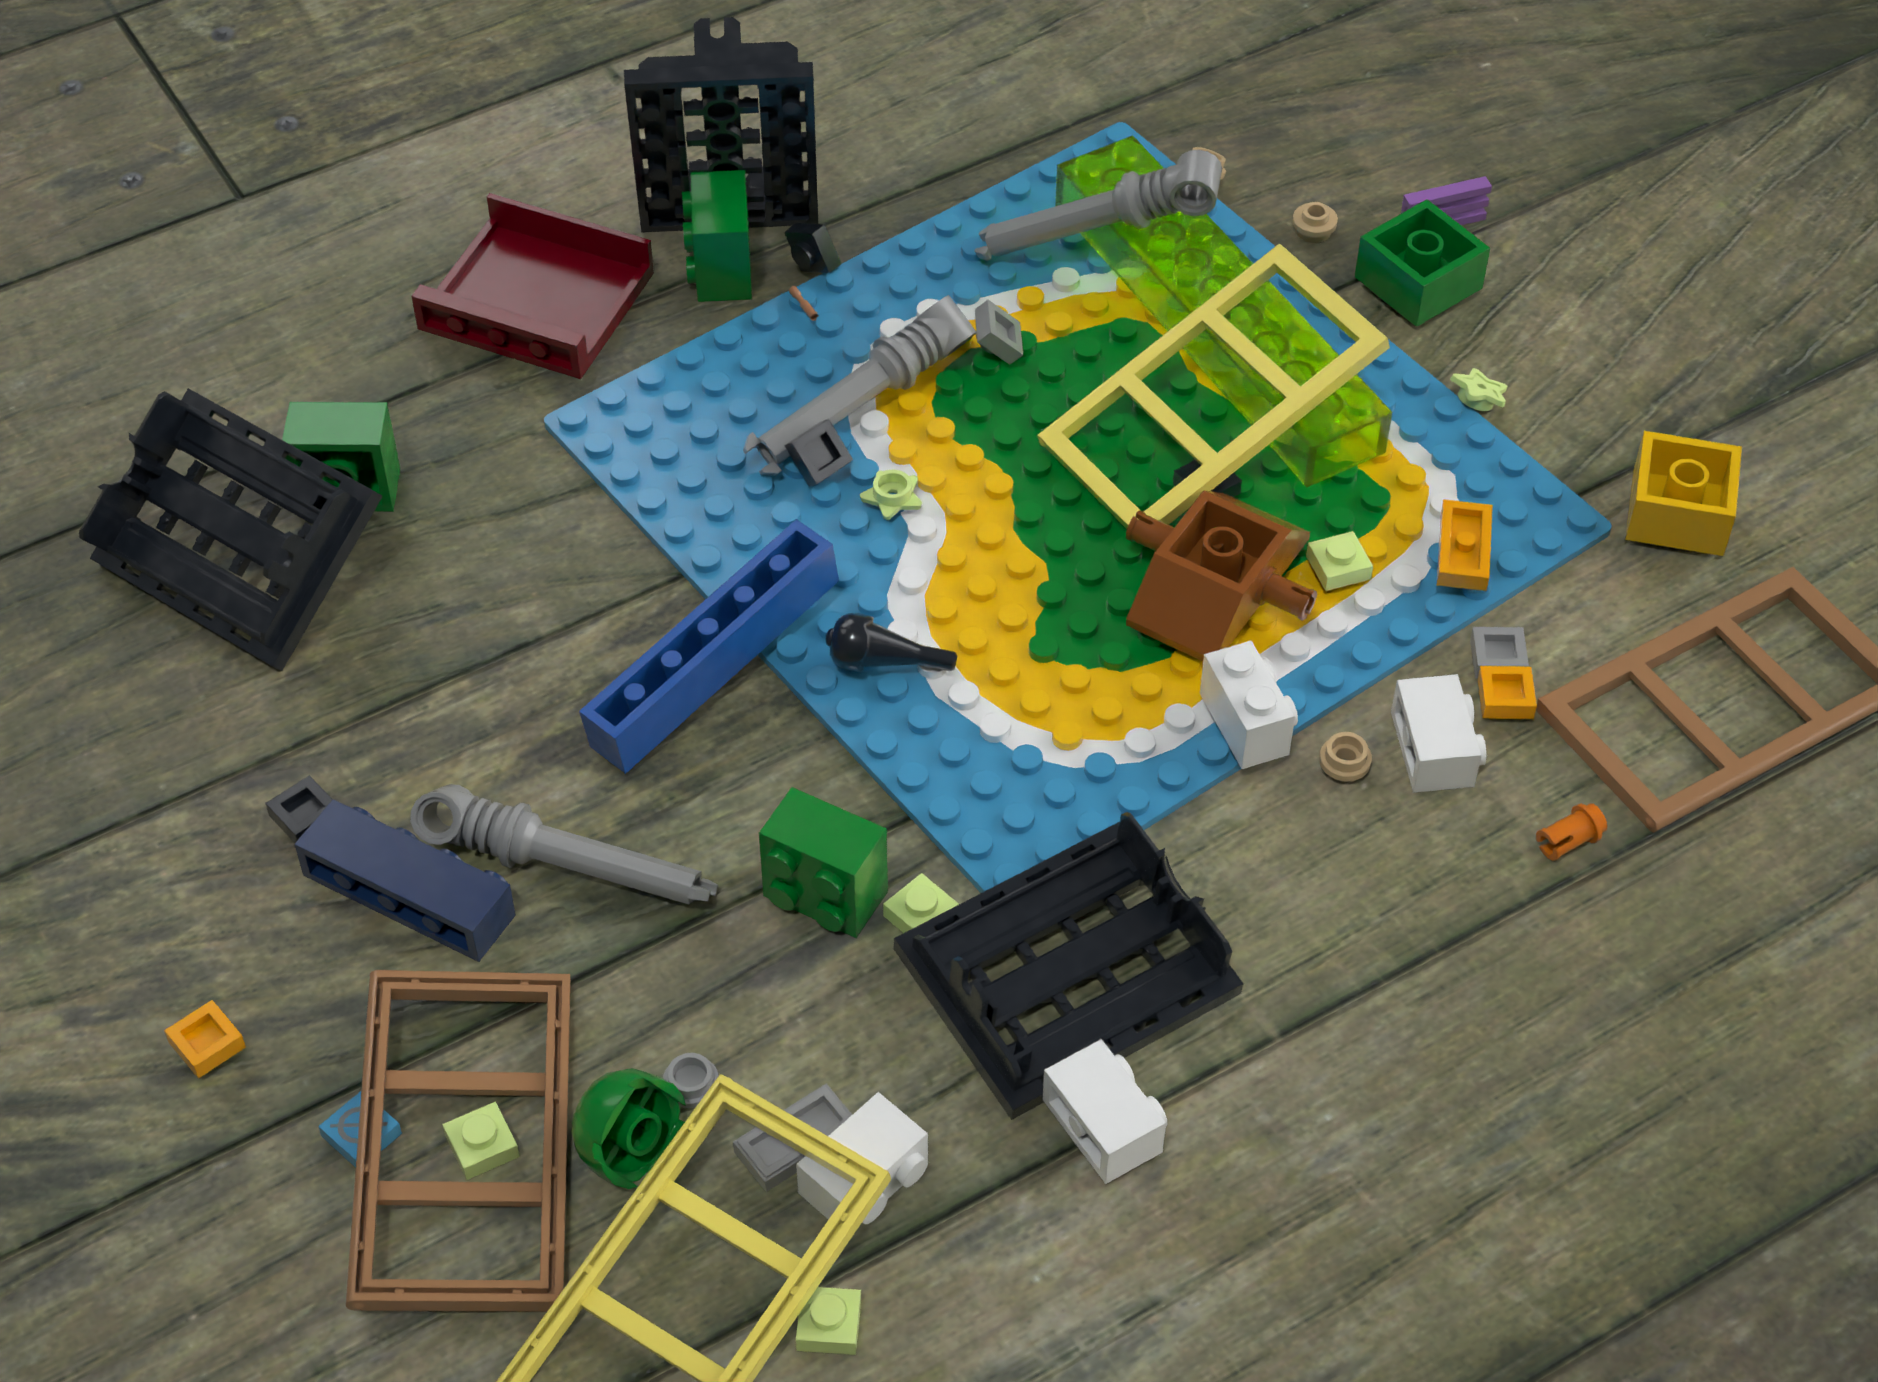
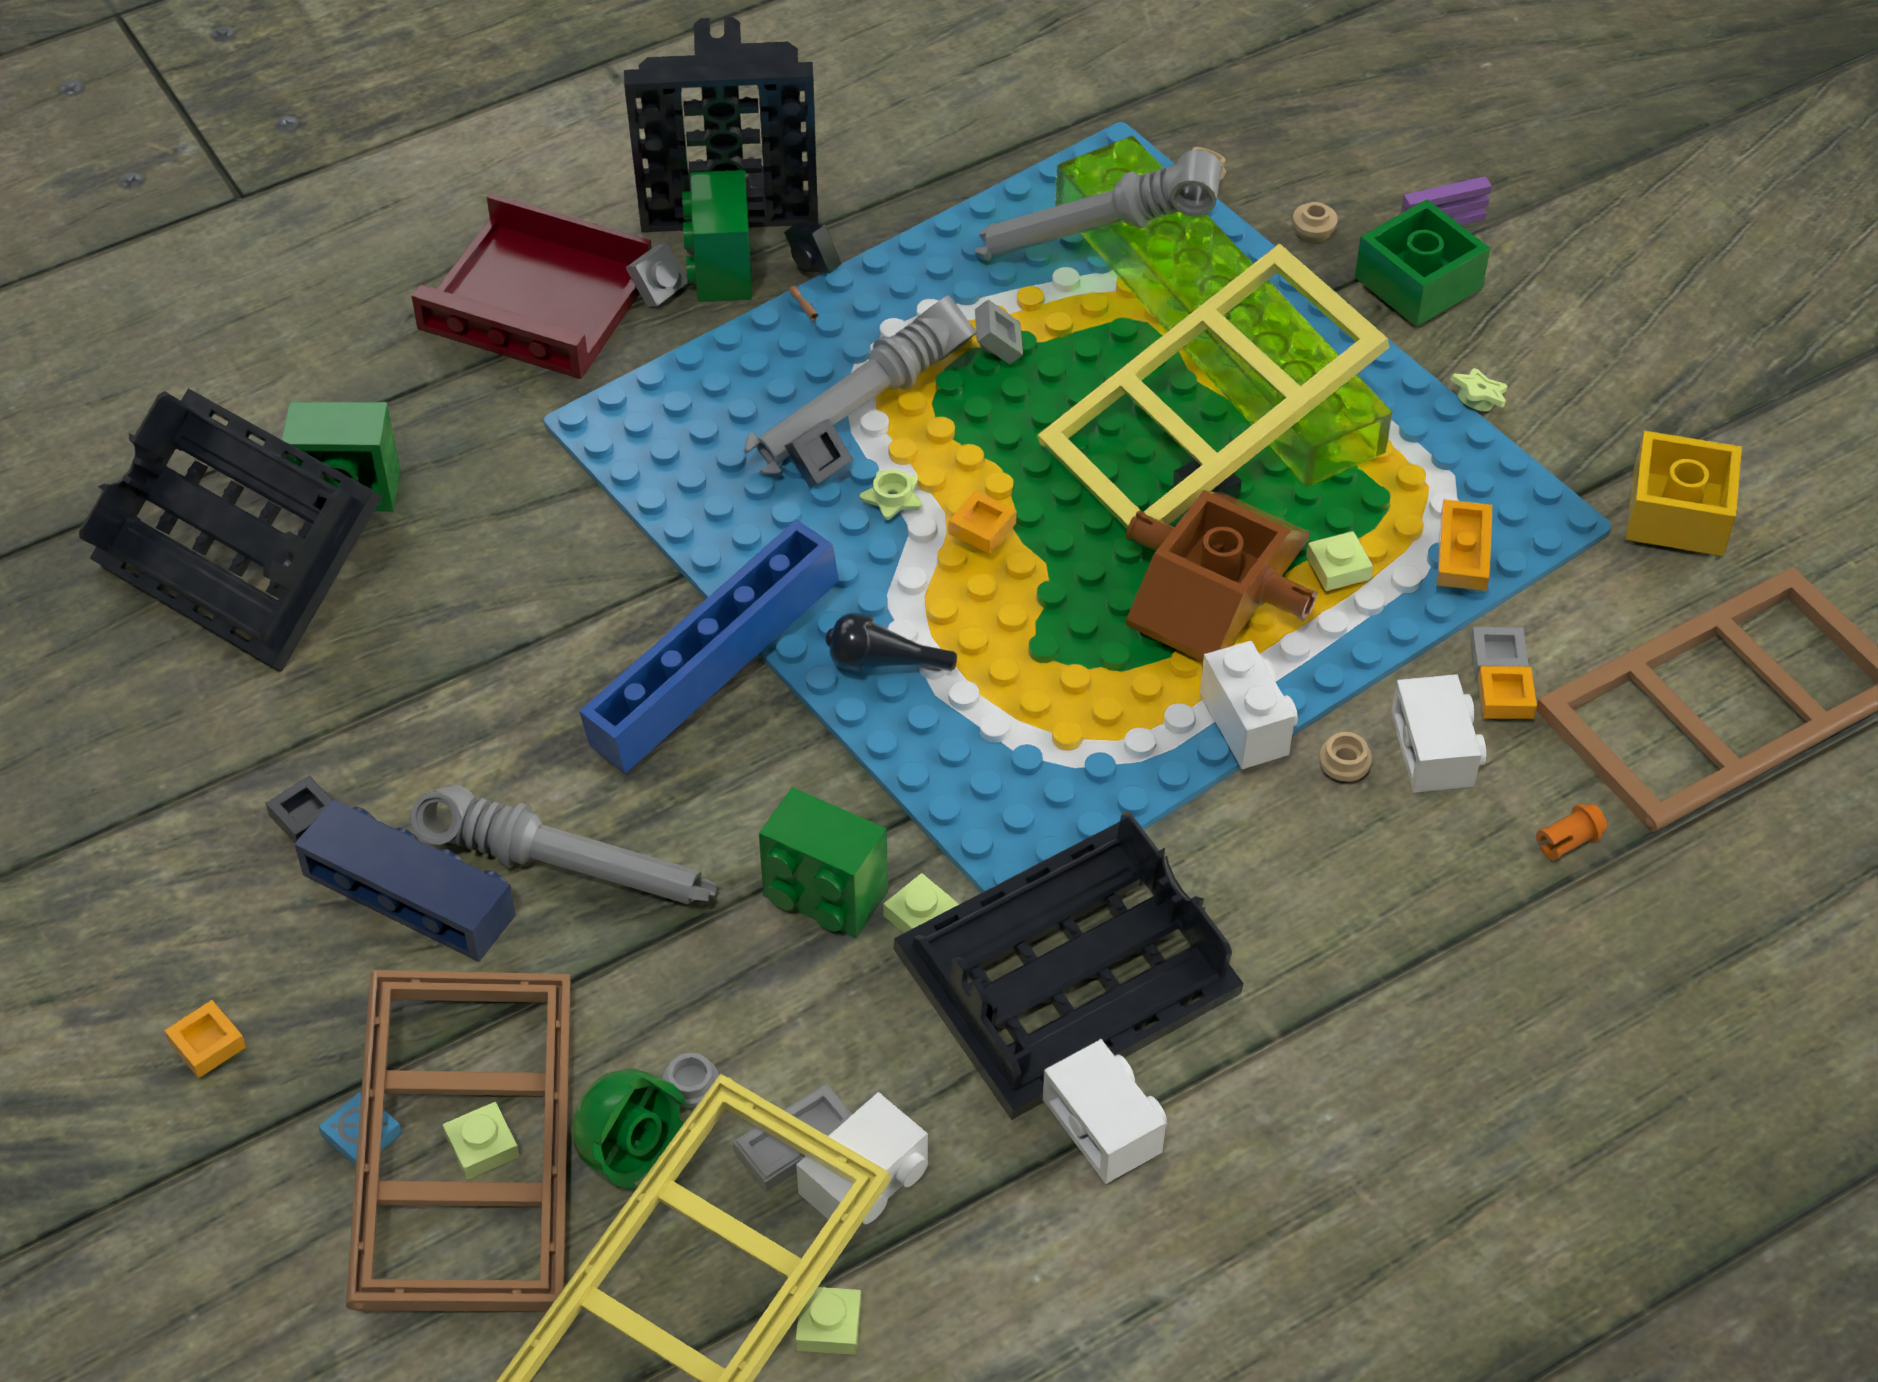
(657, 274): none -> light grey plate
(982, 522): none -> light orange plate

